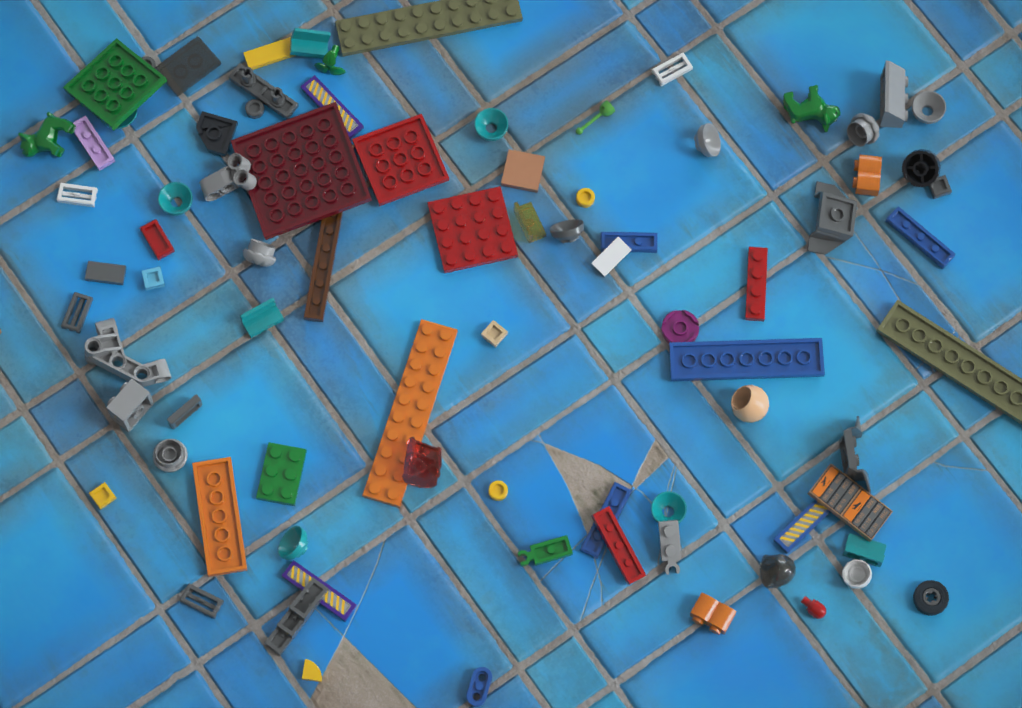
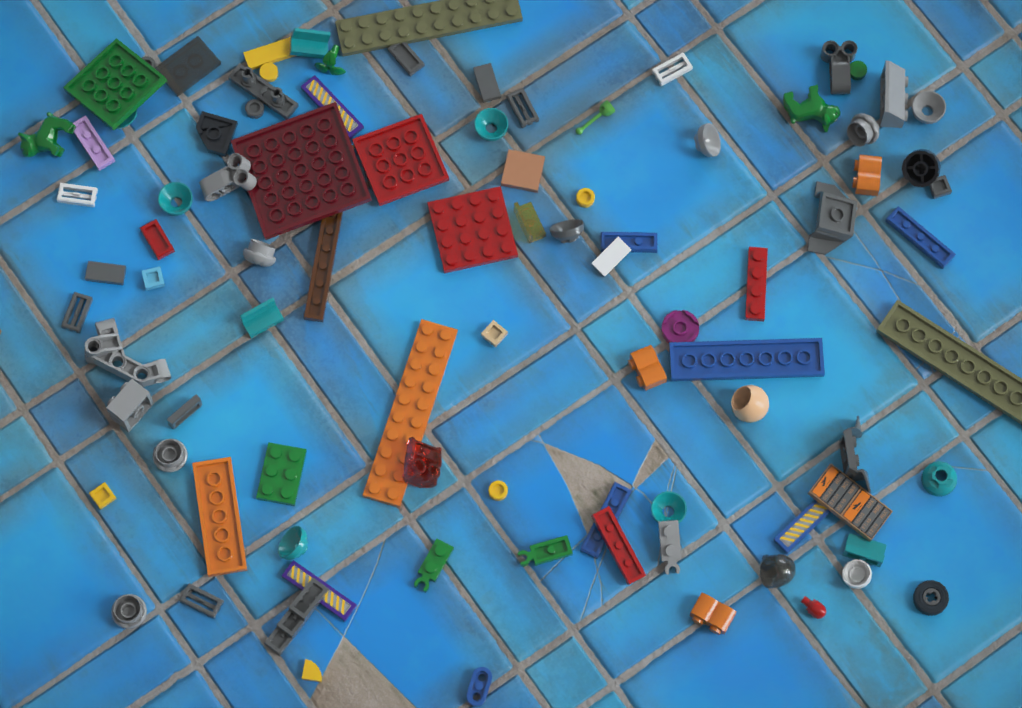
(128, 611): none -> light grey piece
(269, 72): none -> yellow tile
(406, 57): none -> dark grey tile
(434, 563): none -> green plate
(487, 82): none -> dark grey tile
(529, 121): none -> dark grey tile
(647, 367): none -> orange brick
(839, 65): none -> dark grey piece
(858, 70): none -> green tile
(933, 485): none -> teal piece

